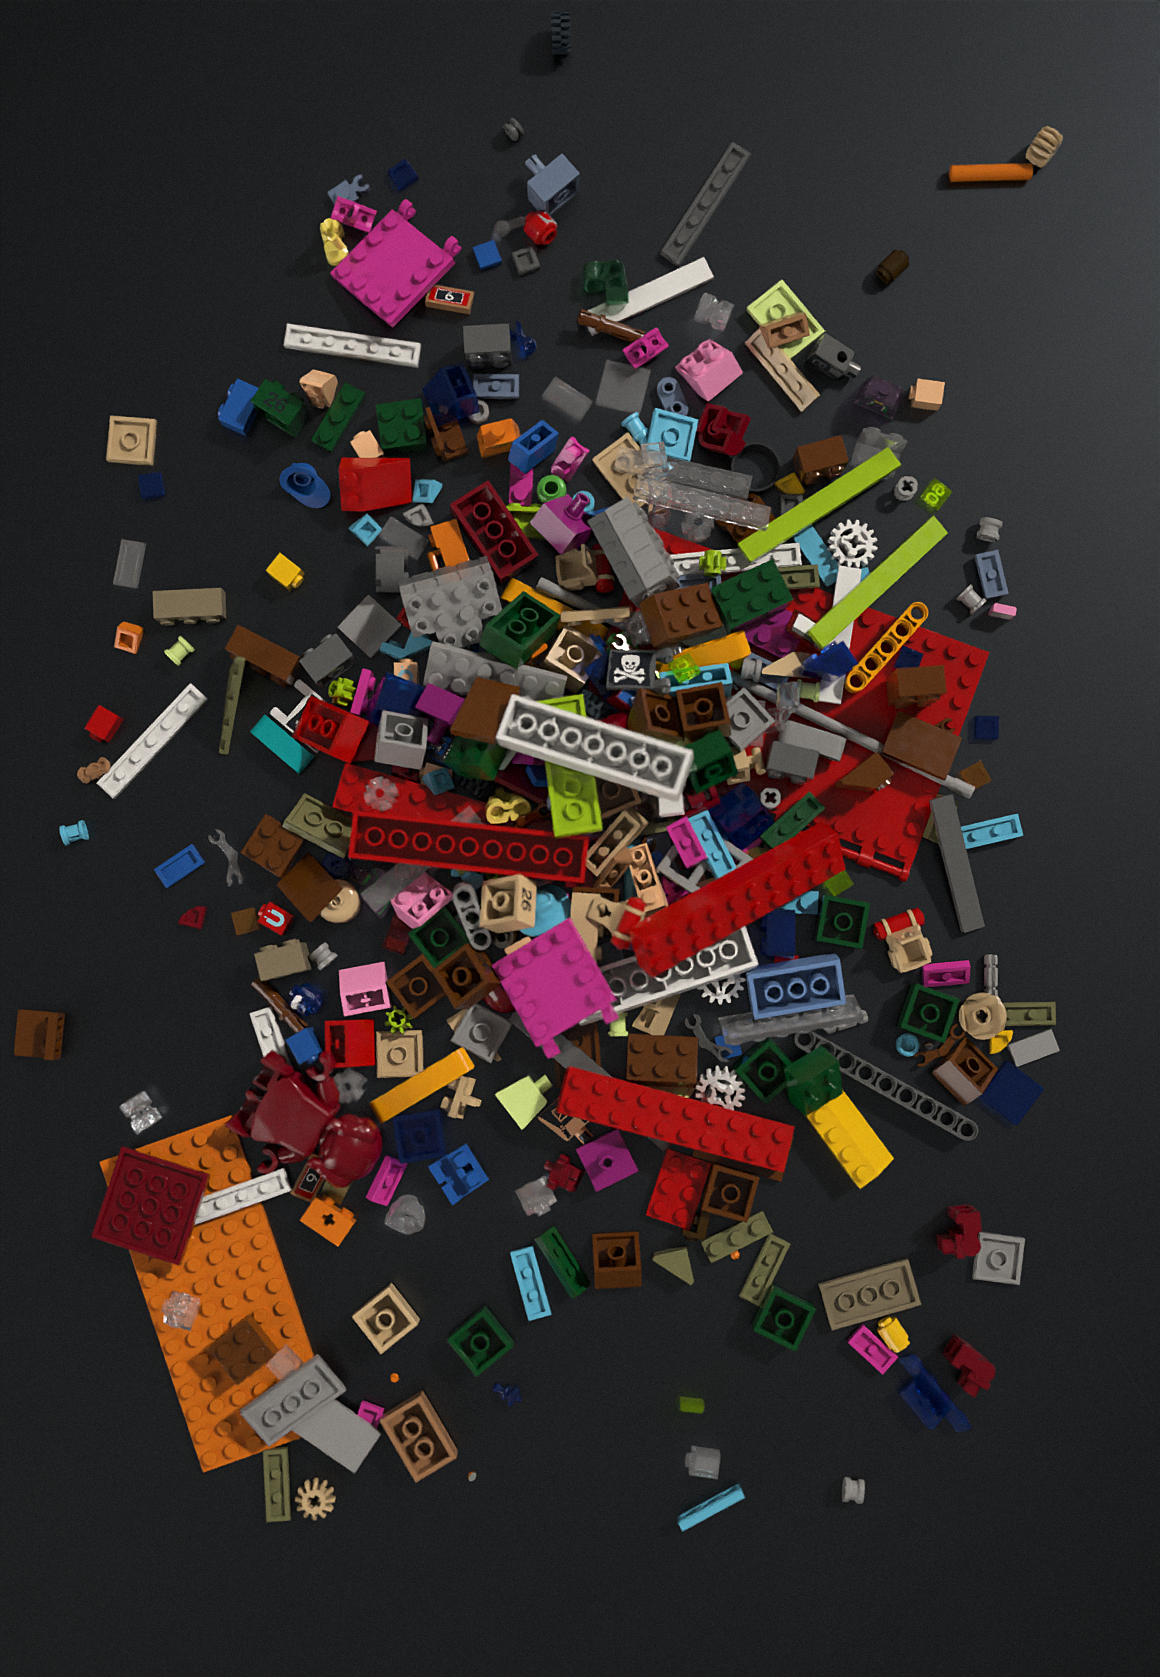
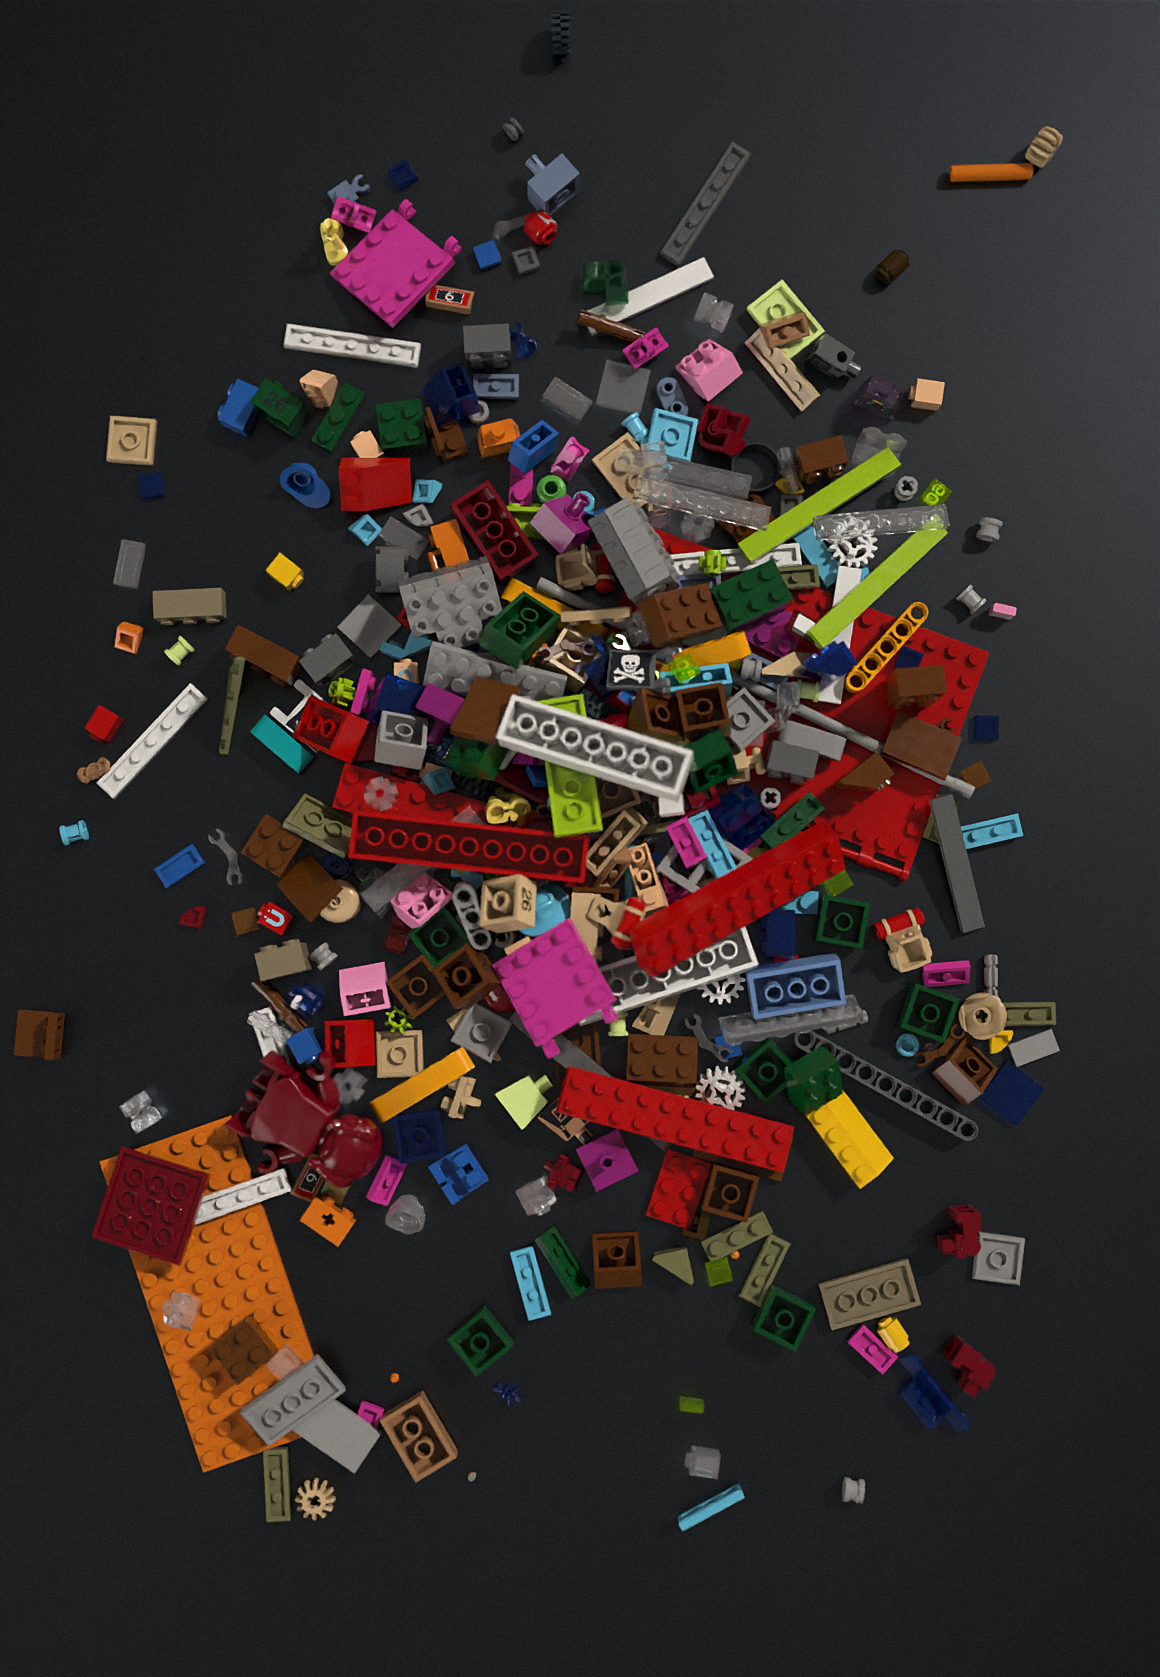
(269, 1027): none -> clear axle
(386, 1318): tan brick -> none
(565, 645): none -> reddish brown piece
(718, 1271): none -> clear neon green tile
(788, 470): none -> clear axle
(880, 522): none -> clear plate
(991, 574): sand blue plate -> none

